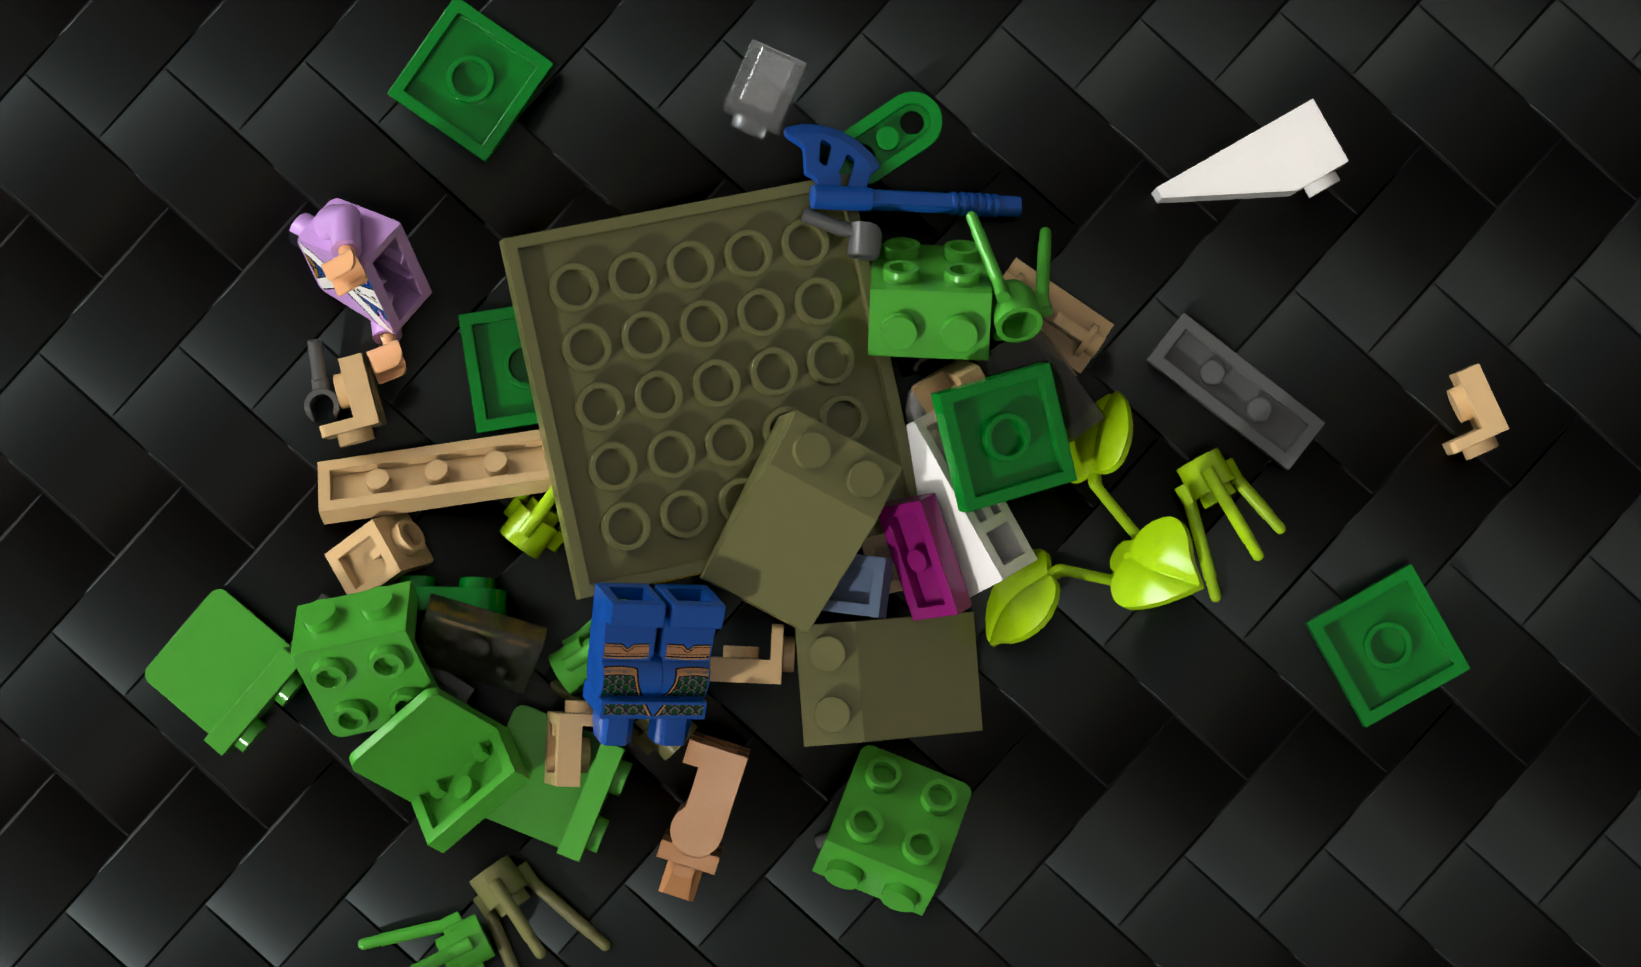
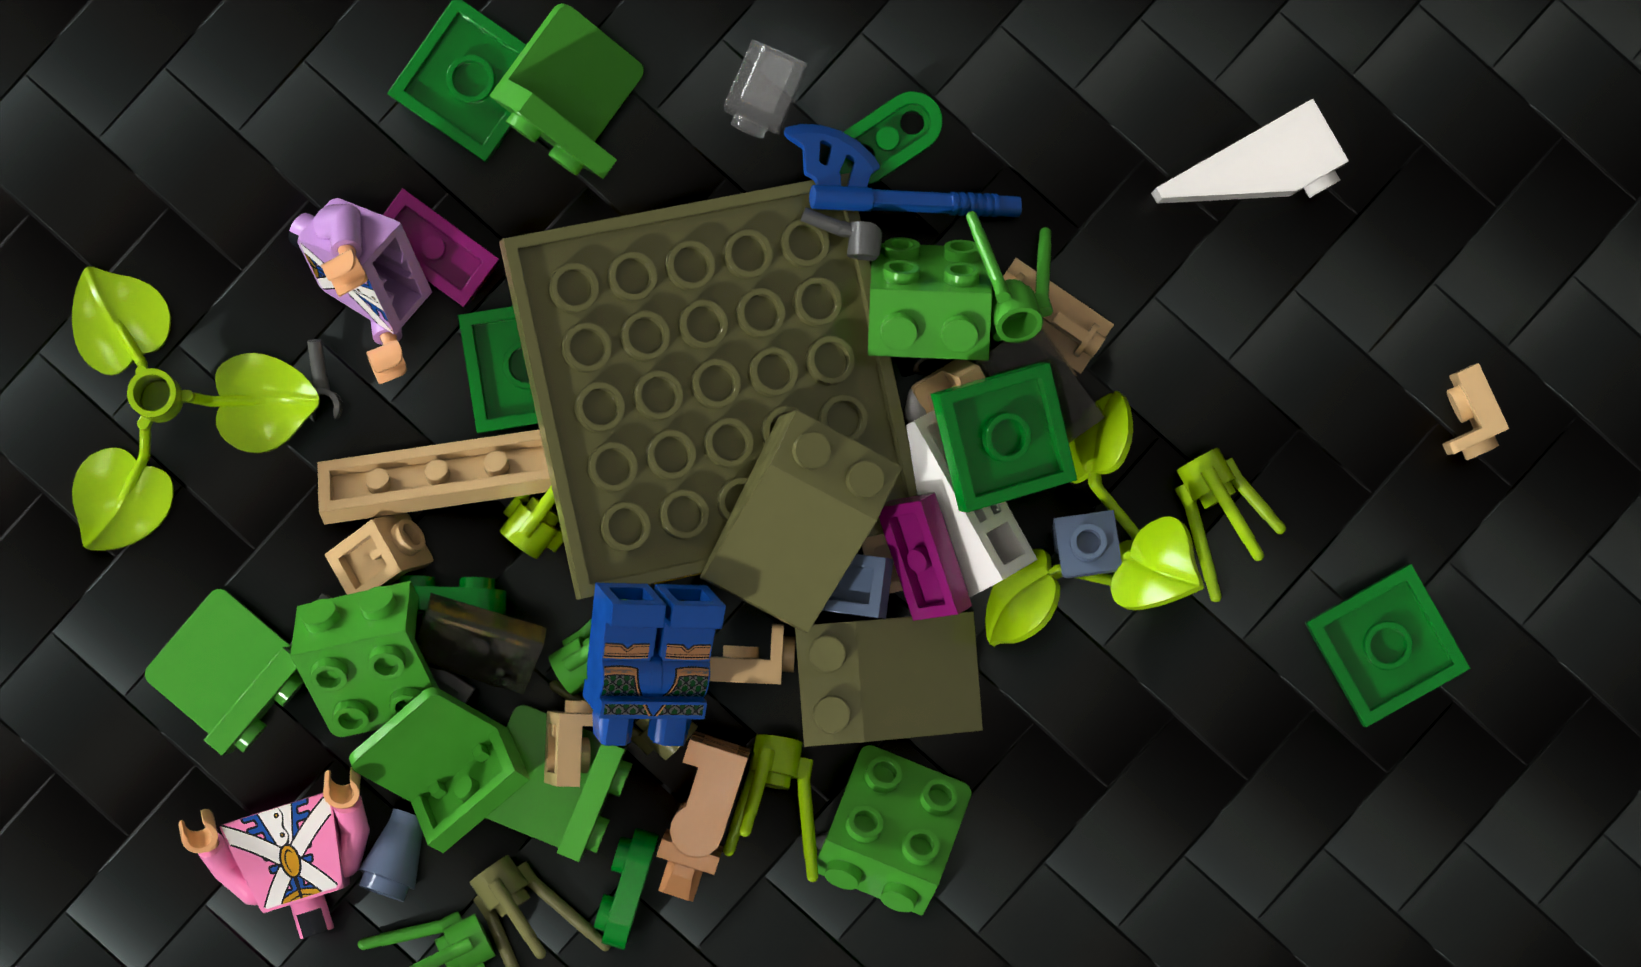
(258, 404): none -> lime plant
(289, 852): none -> torso
(356, 390): tan bracket -> none
(394, 858): none -> sand blue cone
(443, 251): none -> magenta plate
(568, 89): none -> bright green bracket
(633, 863): none -> green plate
(773, 766): none -> lime plant
(1086, 544): none -> sand blue bracket
(1235, 391): dark grey plate -> none

